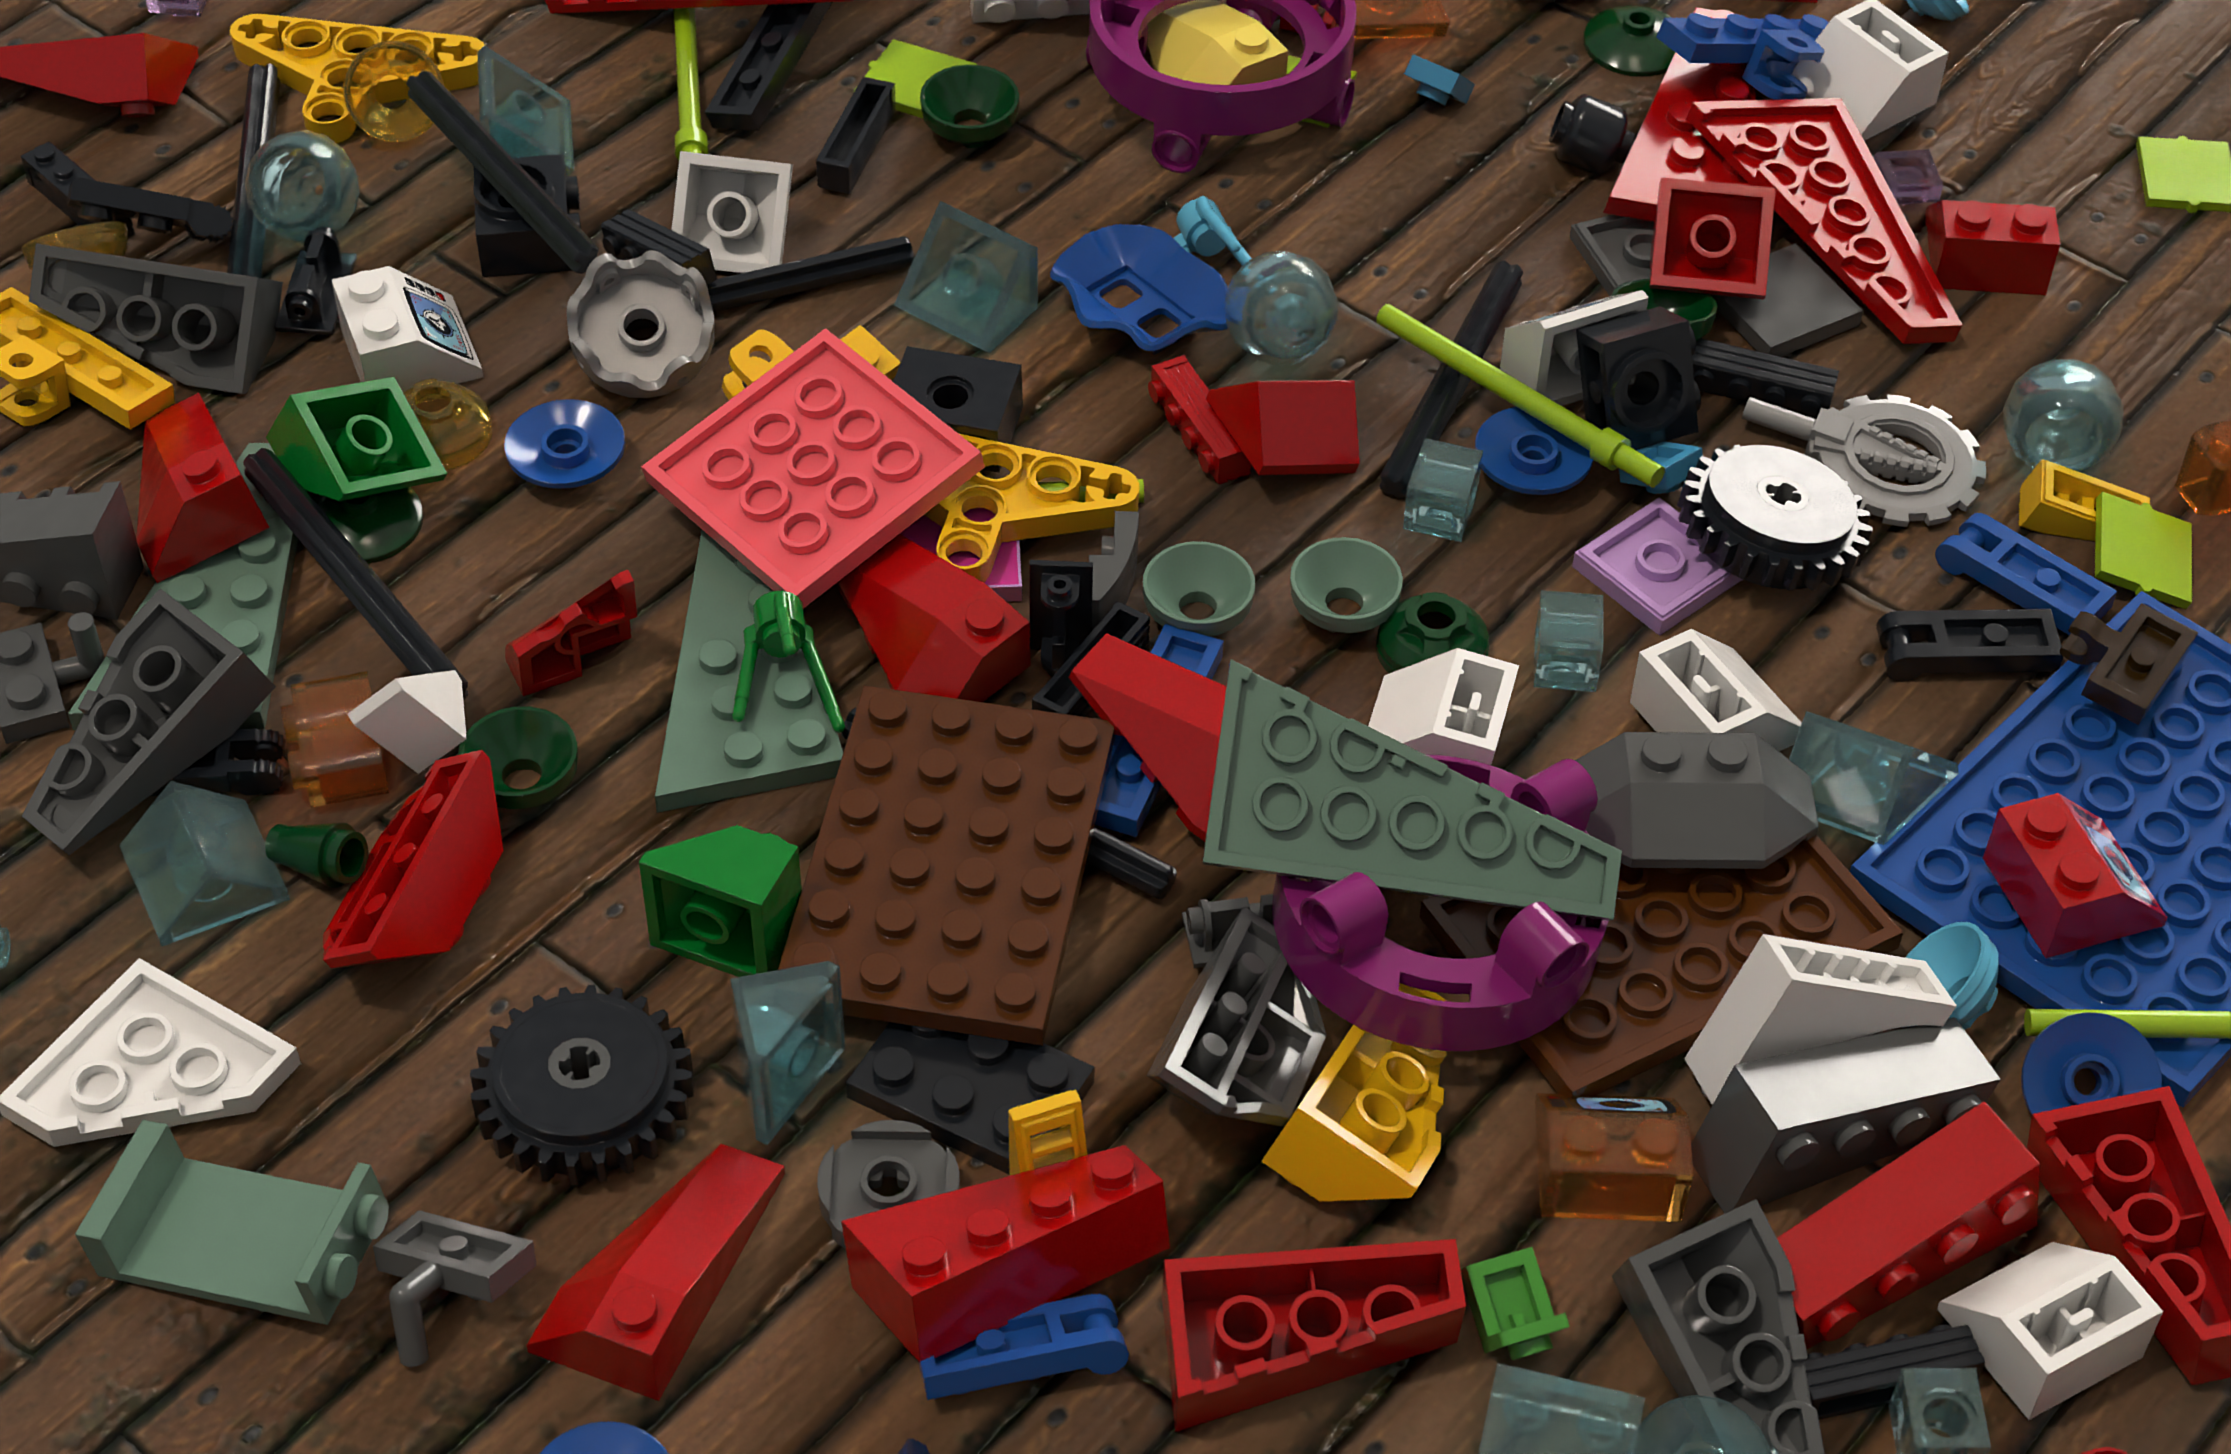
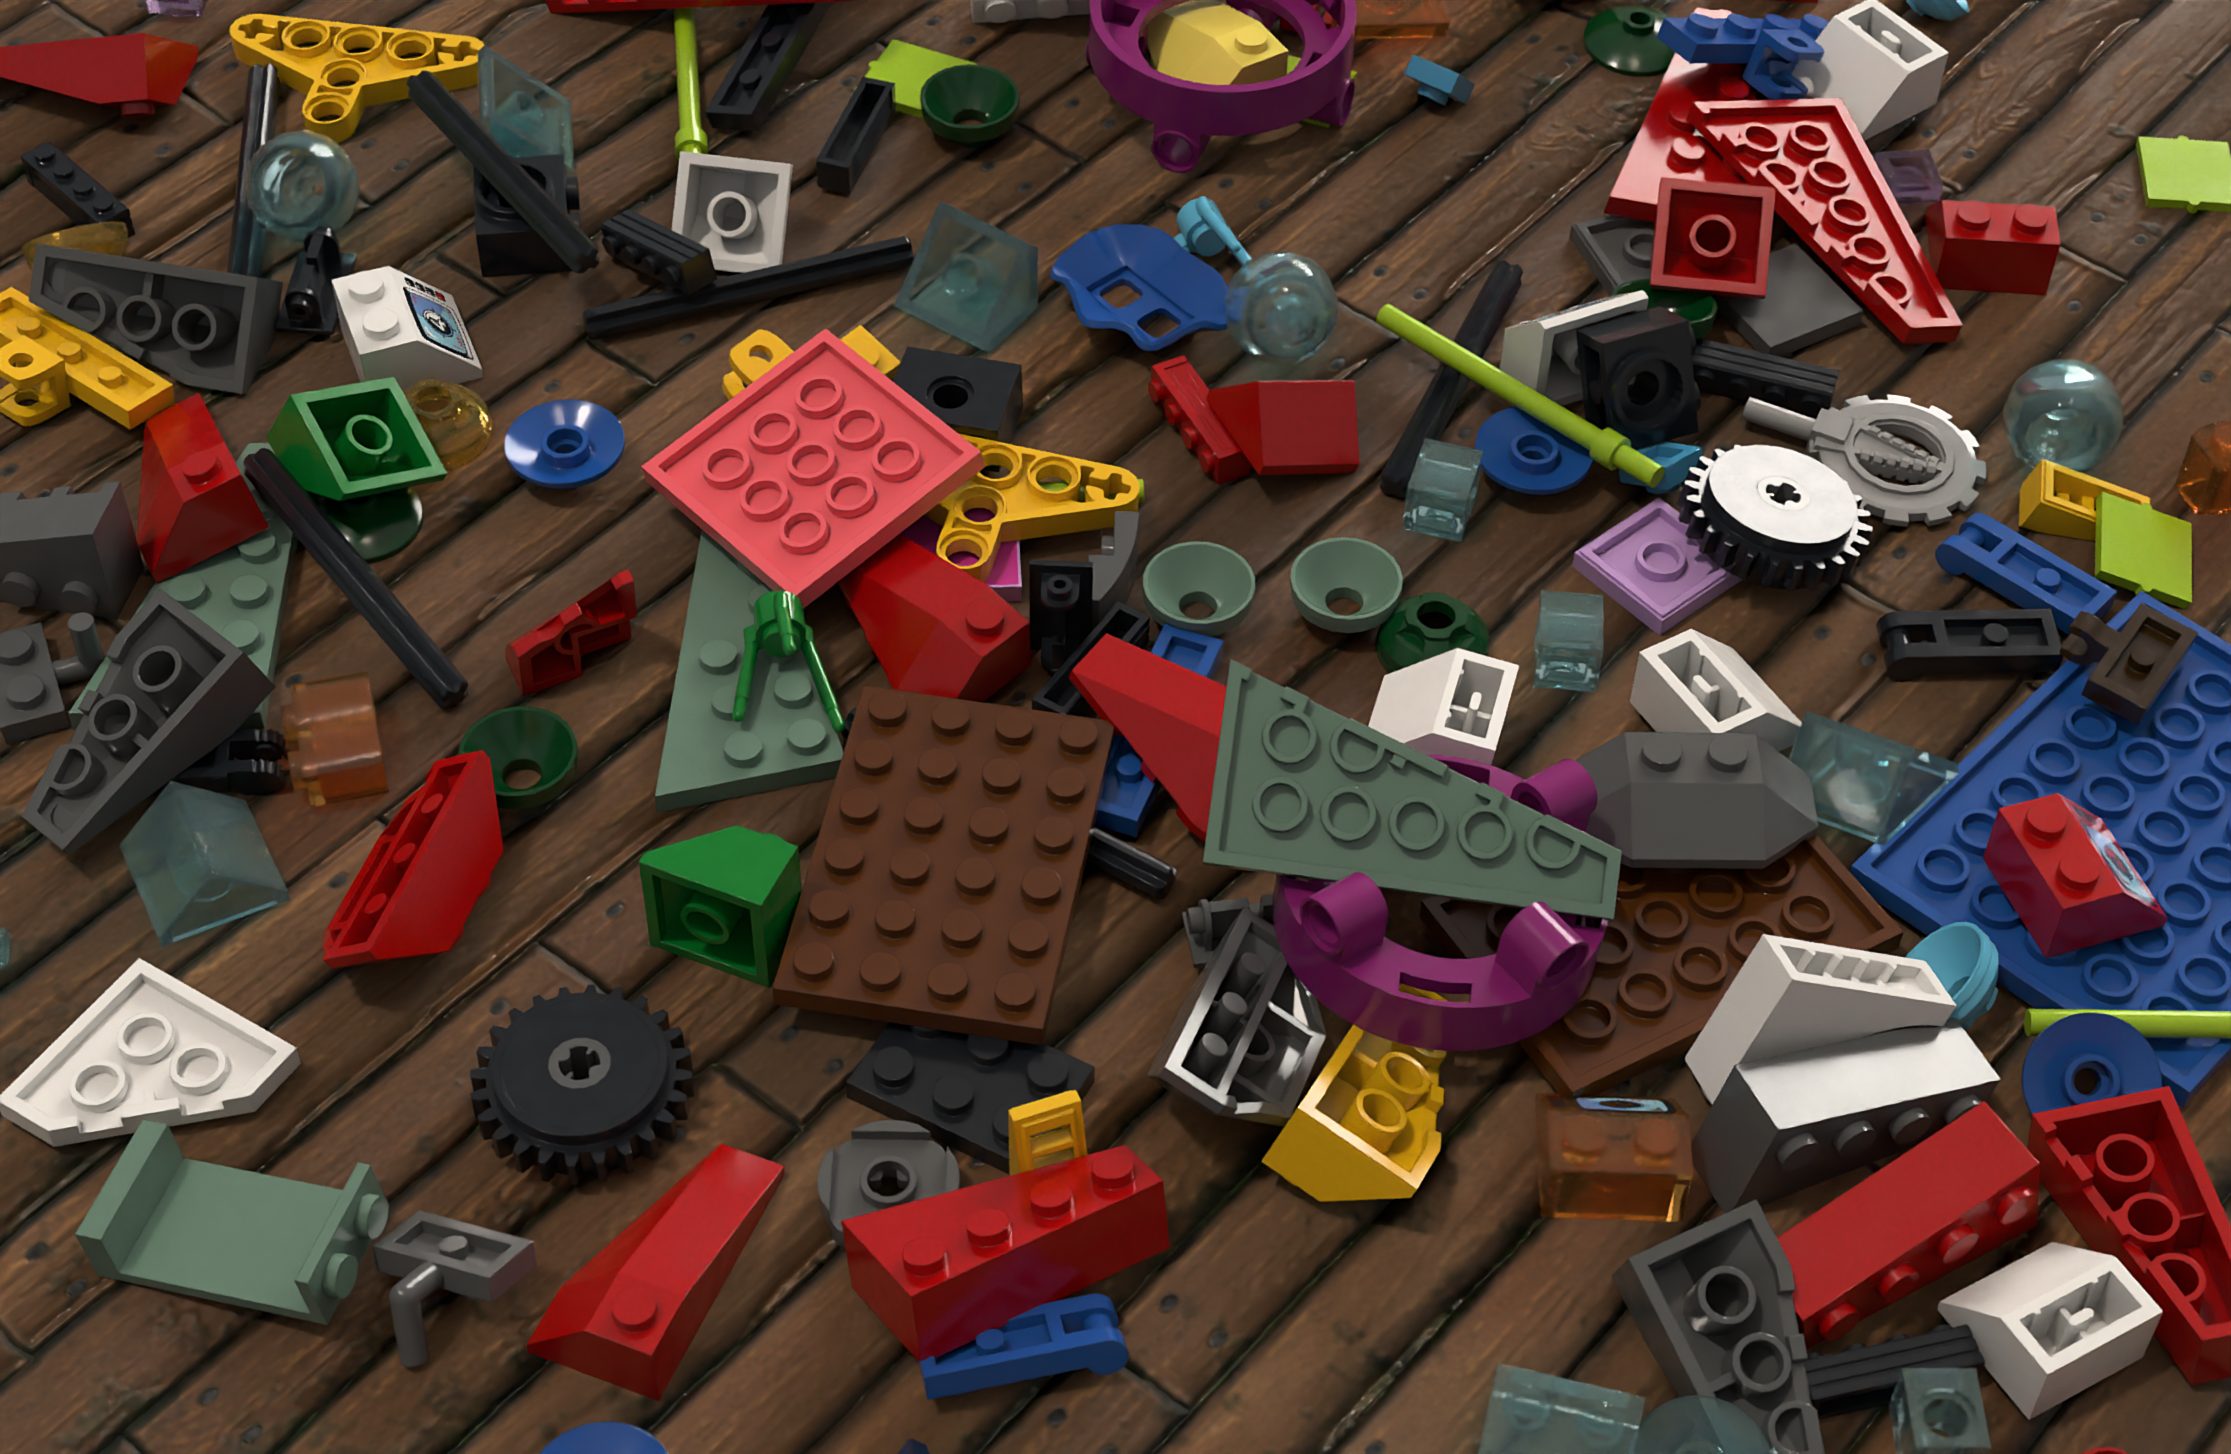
(154, 210): black hinge -> none
(320, 851): dark green cone -> none
(359, 85): clear yellow piece -> none
(415, 717): white slope -> none
(634, 289): light grey plate -> none
(786, 1038): clear light blue slope -> none
(1301, 1319): red wedge -> none
(1511, 1304): bright green bracket -> none
(1591, 134): black head -> none

